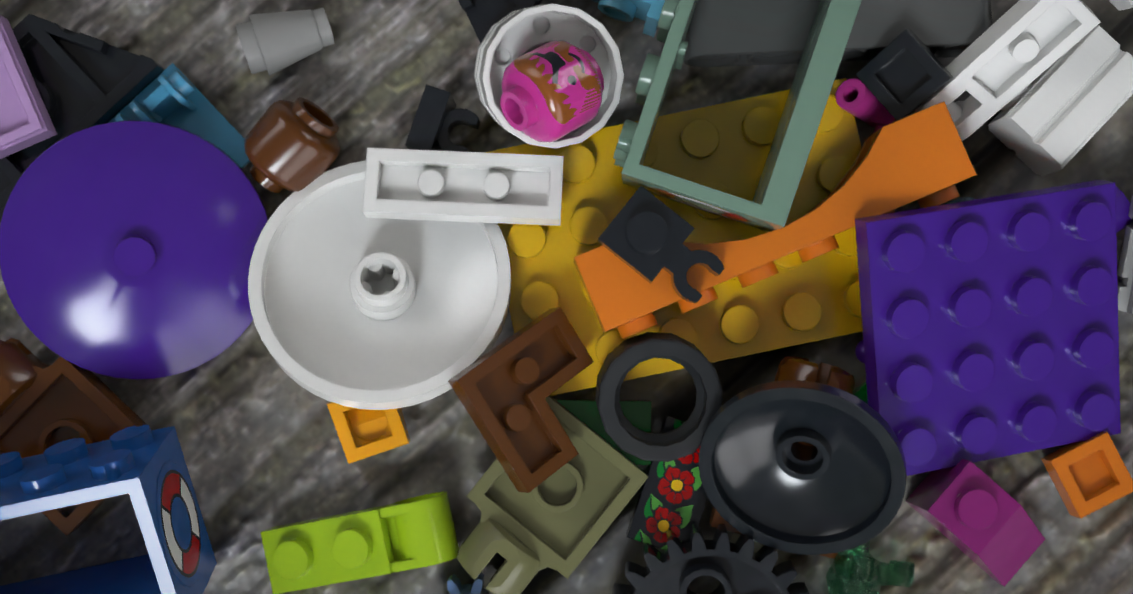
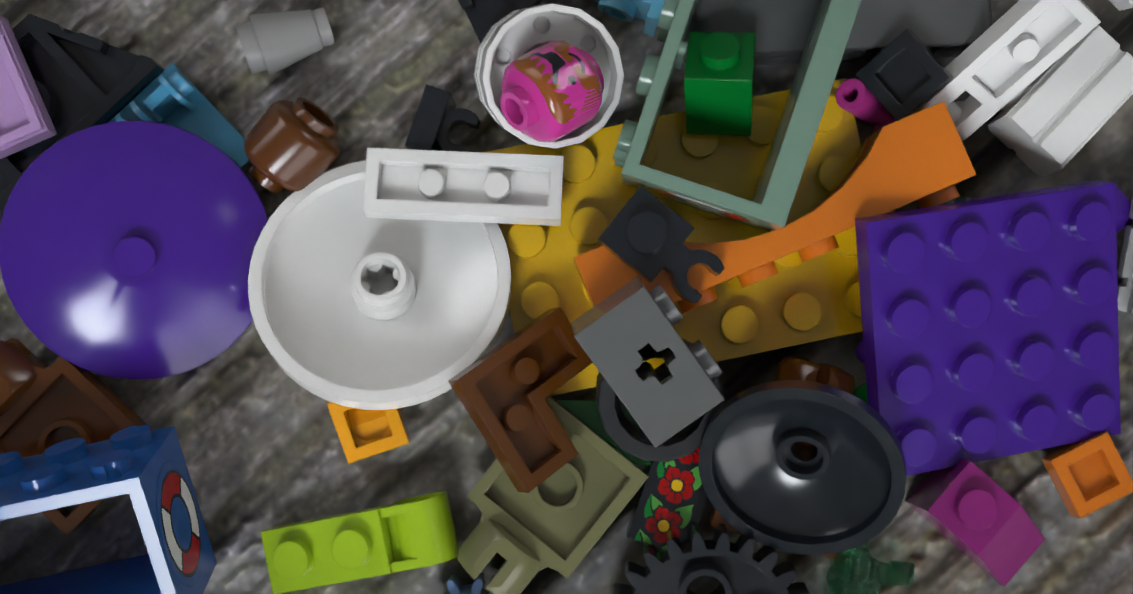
(657, 398): none -> dark grey brick
(720, 83): none -> green brick

